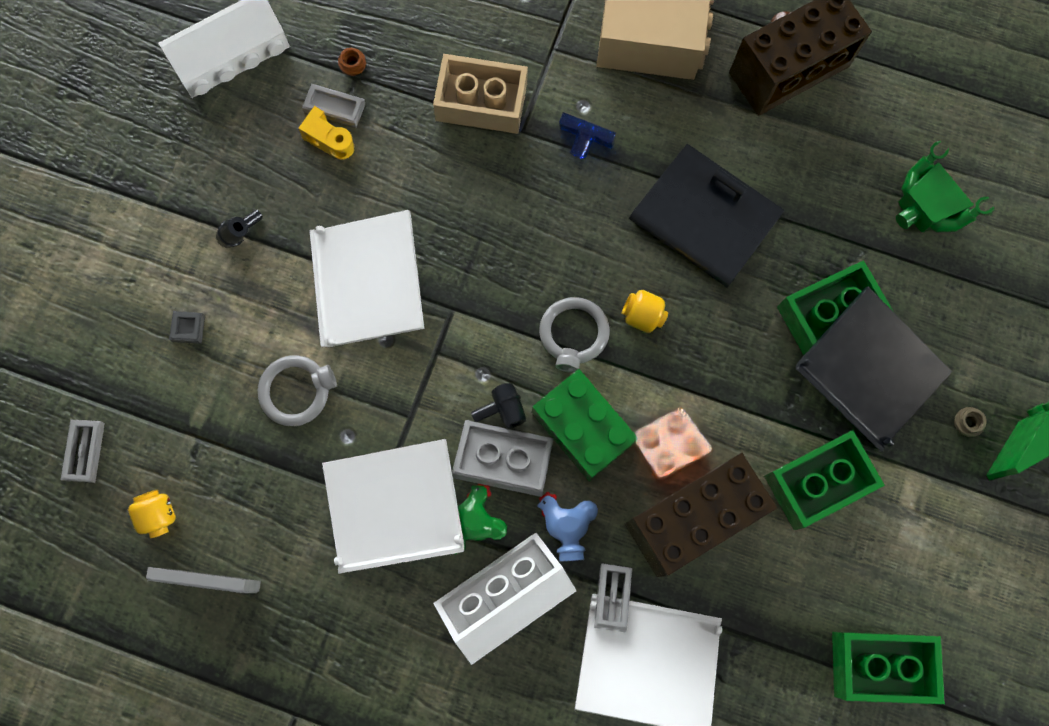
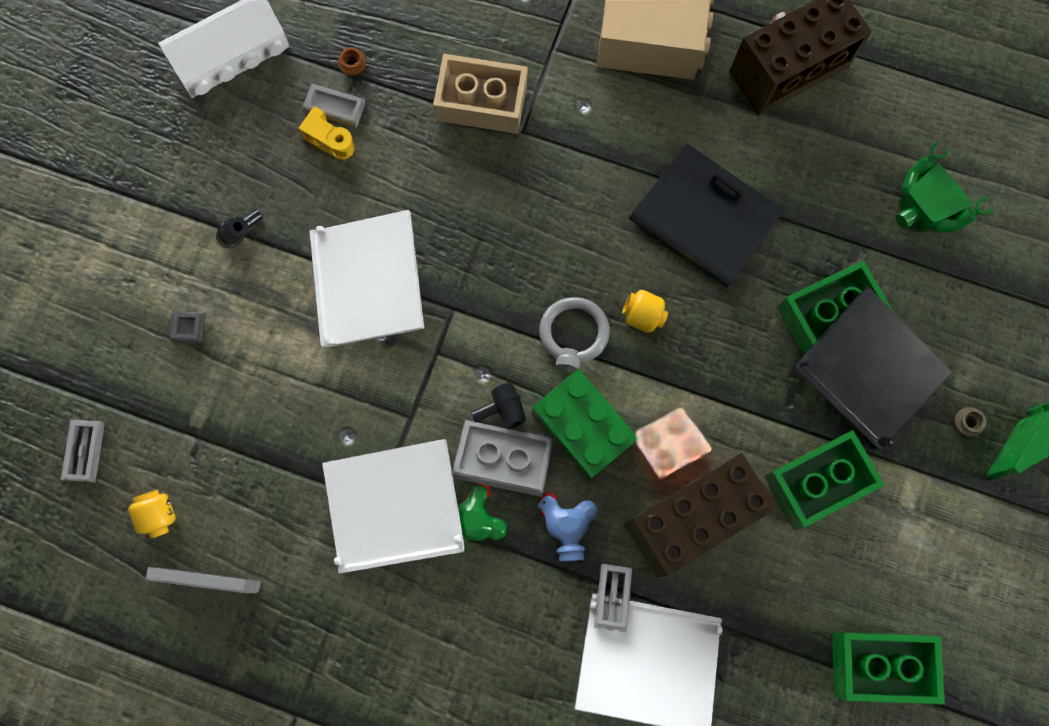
(322, 378): light grey piece -> none
(504, 598): white slope -> none
(586, 134): clear blue tile -> none

